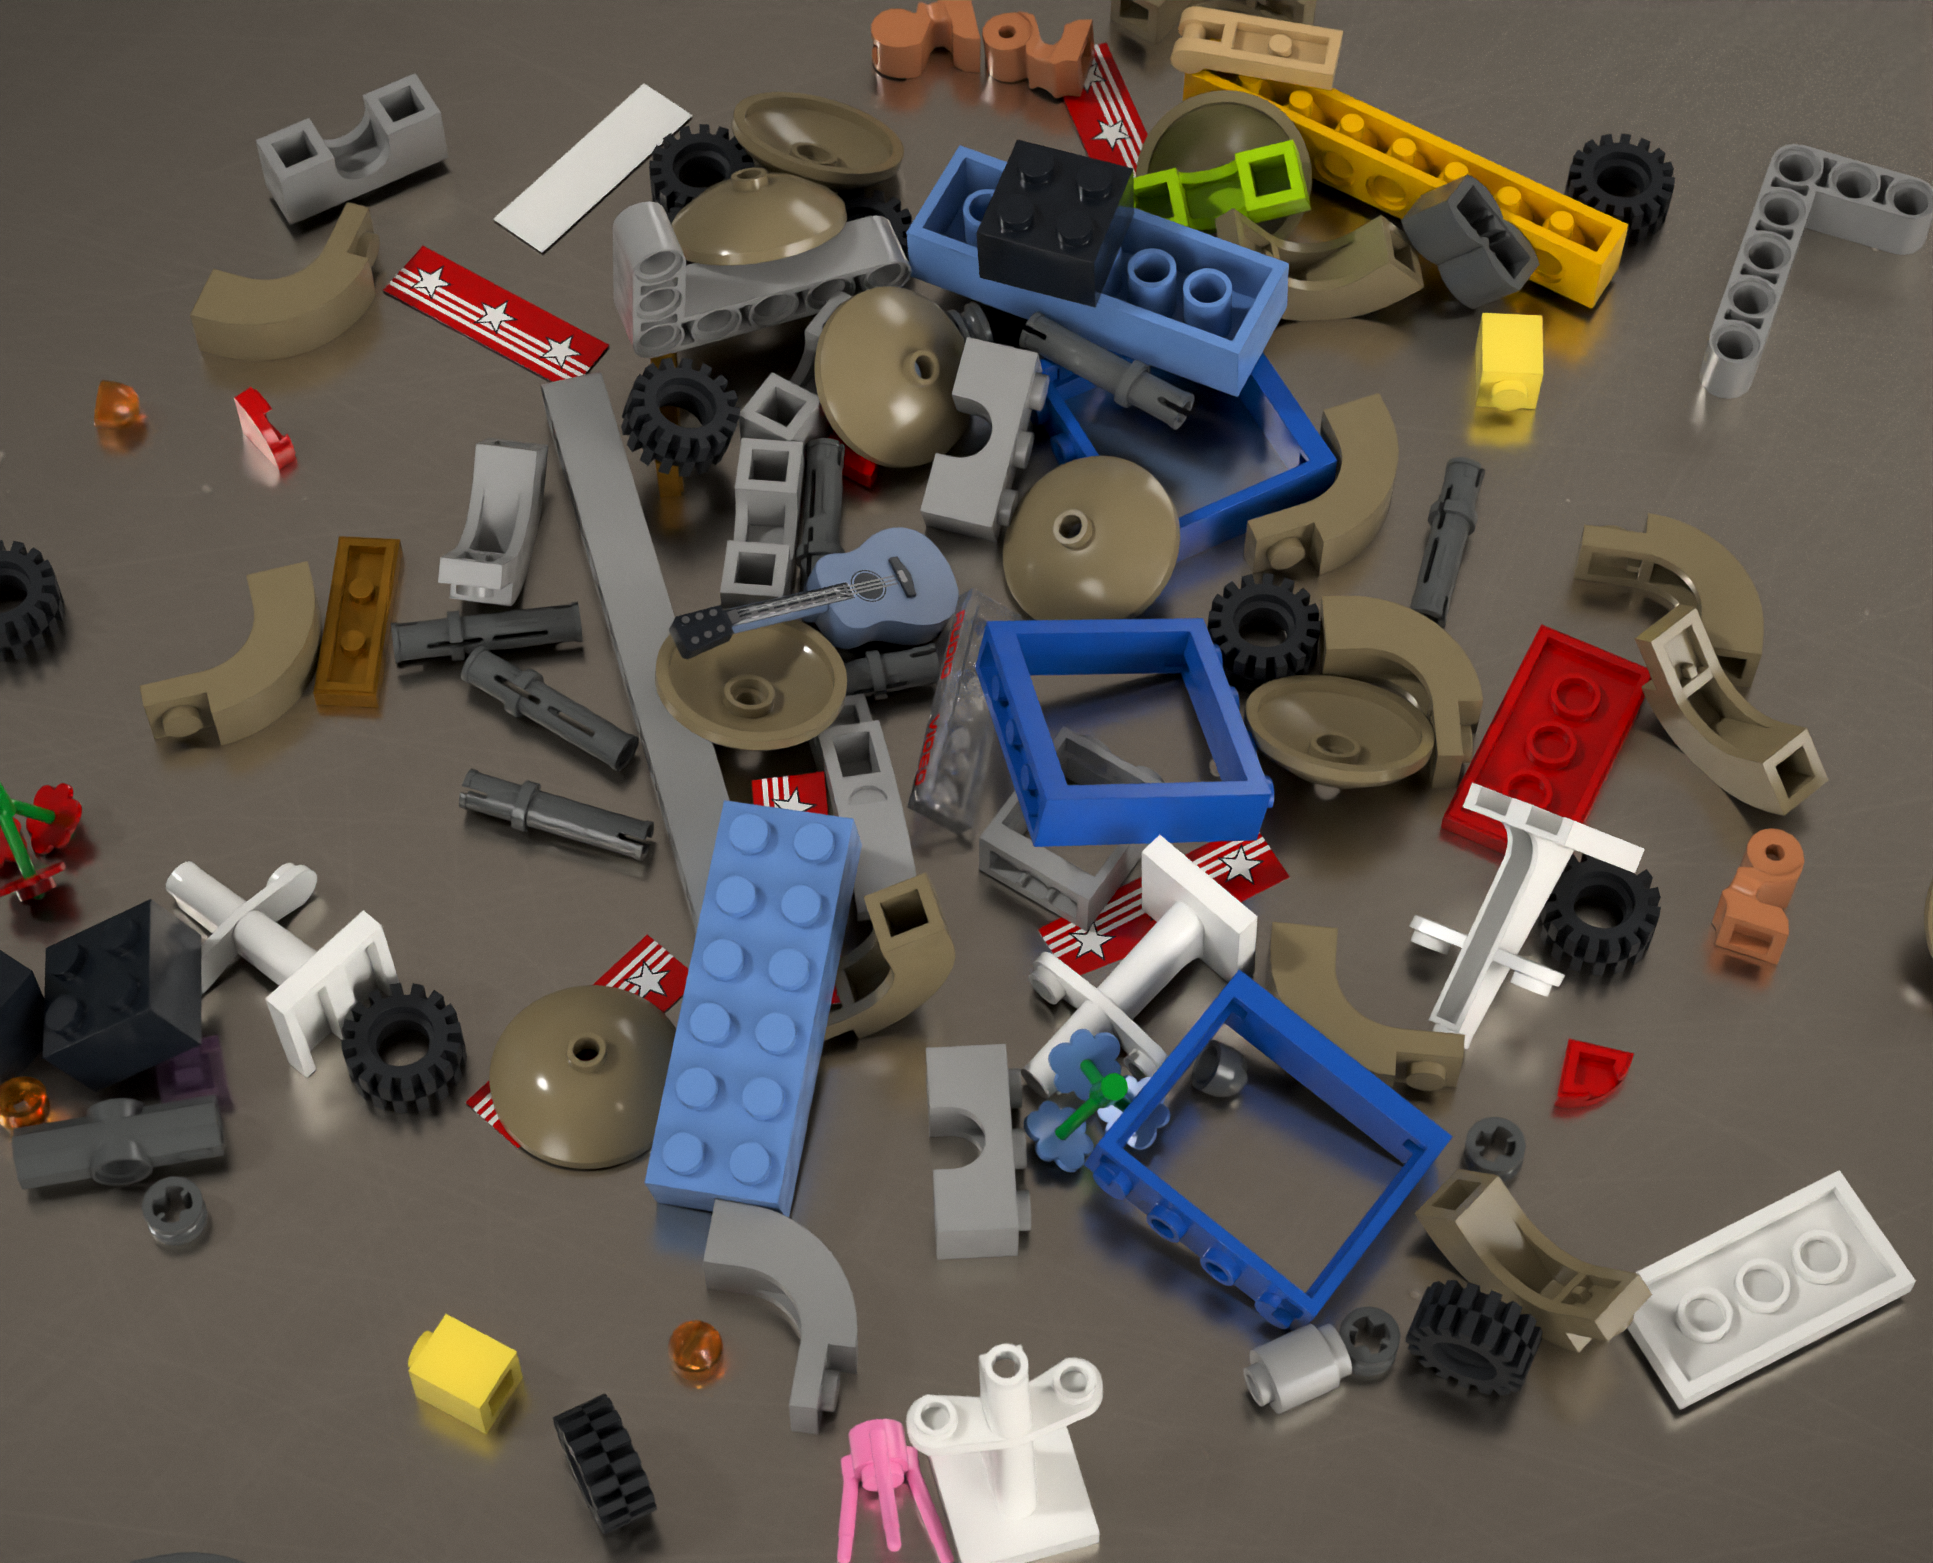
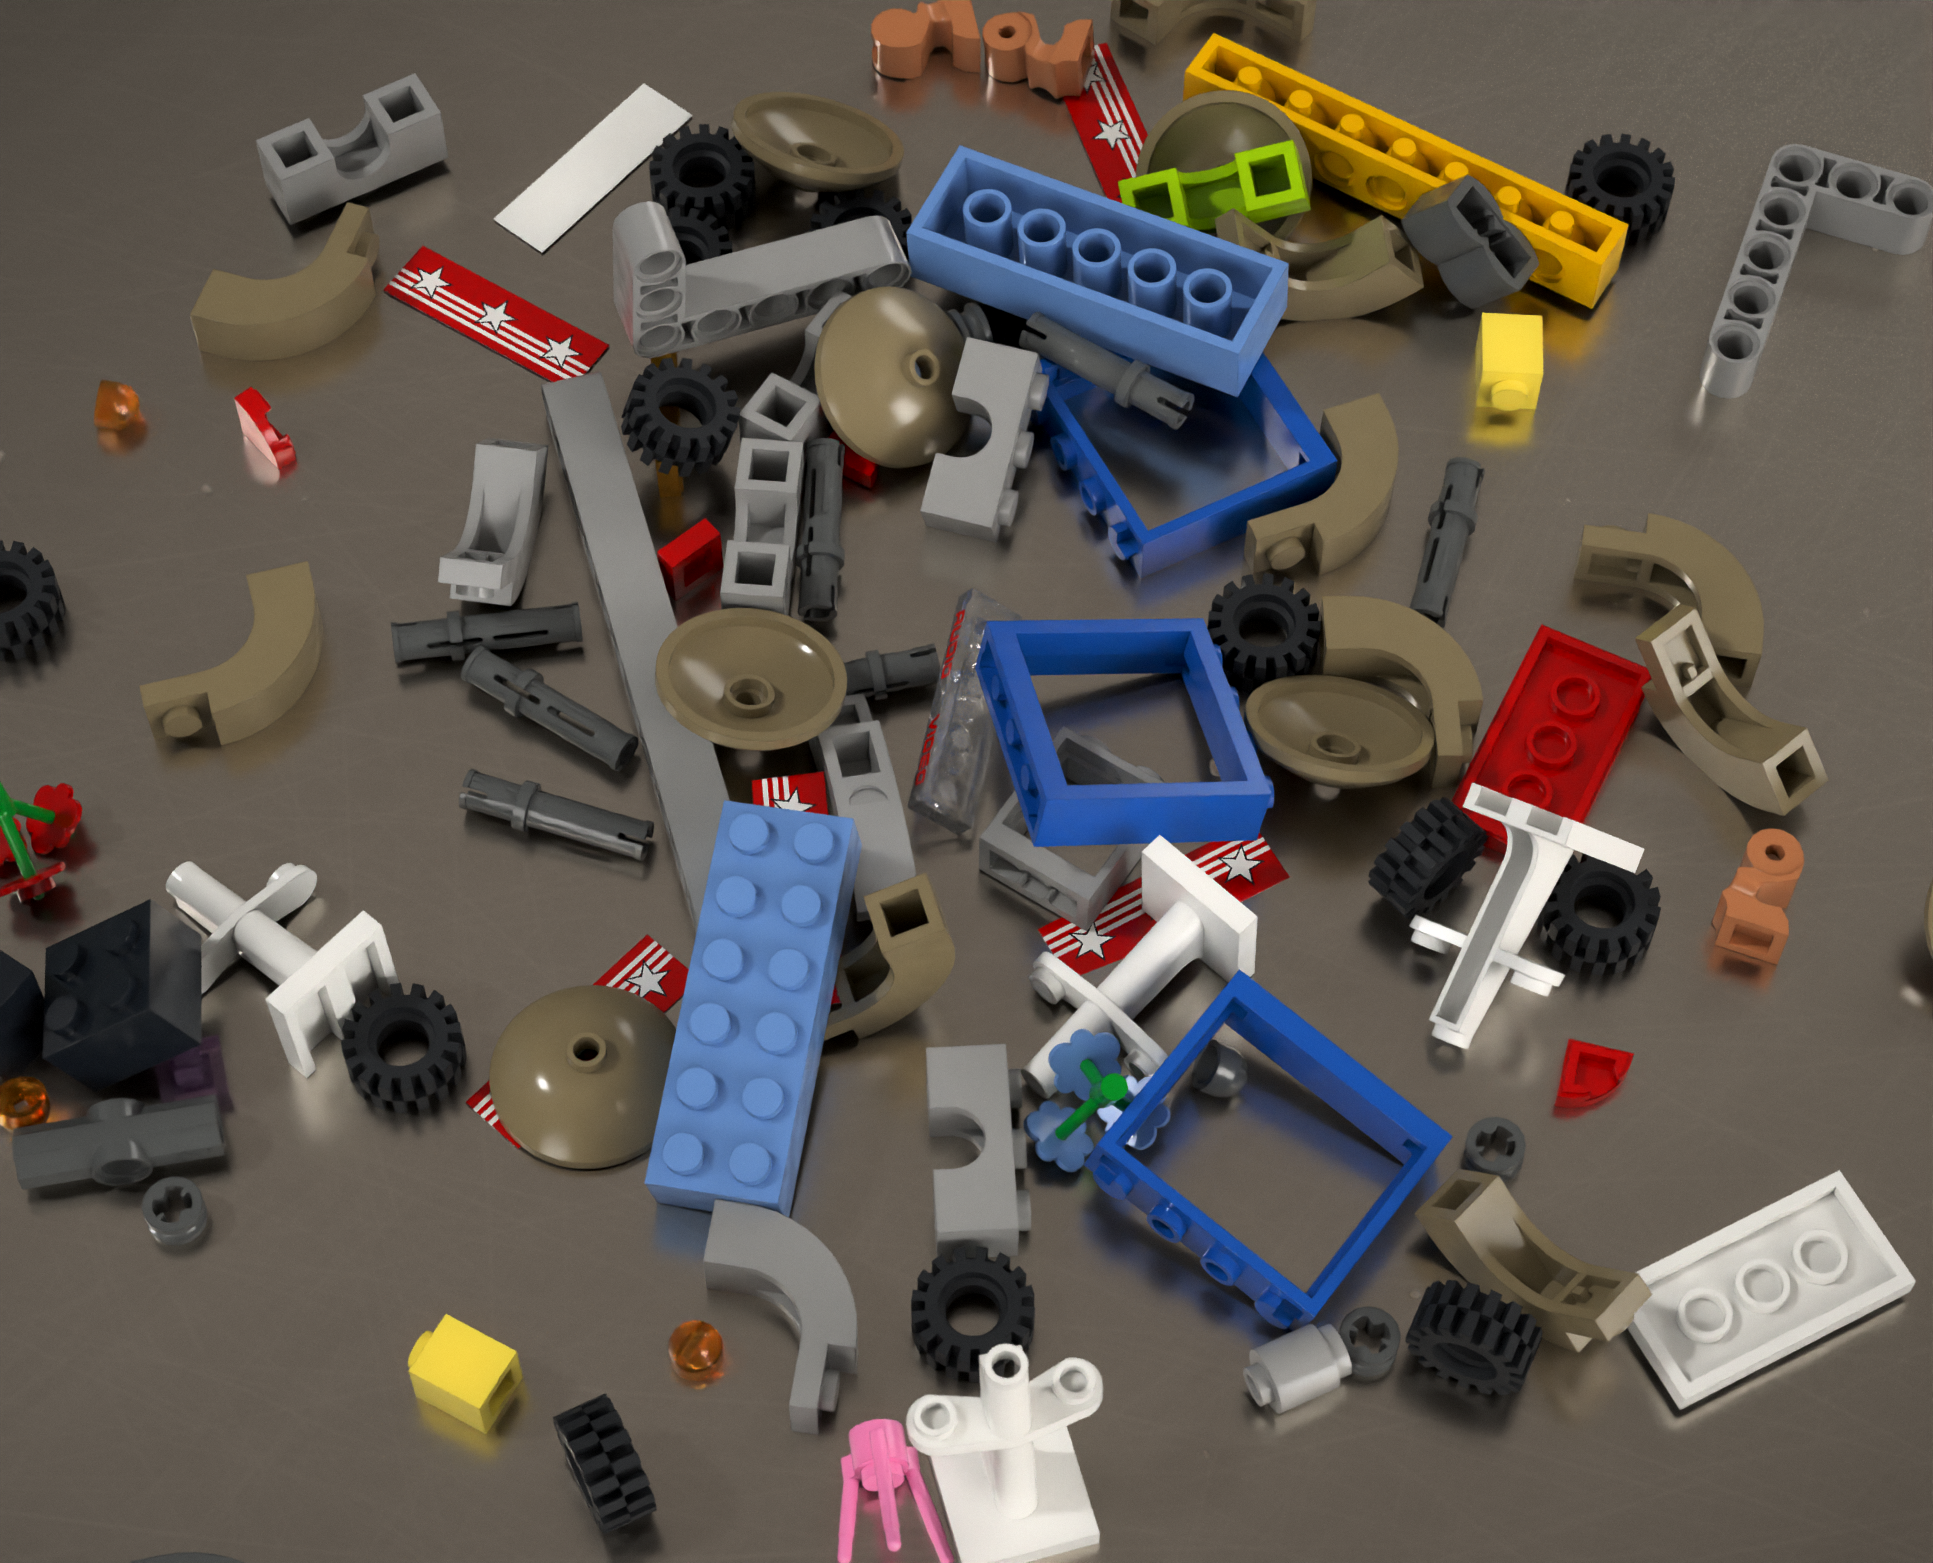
(358, 622): pearl gold tile -> none
(691, 559): none -> red tile
(758, 219): dark tan dish -> none
(884, 591): sand blue piece -> none
(967, 1276): none -> black tyre
(1055, 223): black brick -> none
(1114, 561): dark tan dish -> none
(1256, 47): tan plate -> none
(1305, 980): dark tan arch -> none
(1427, 858): none -> black tyre

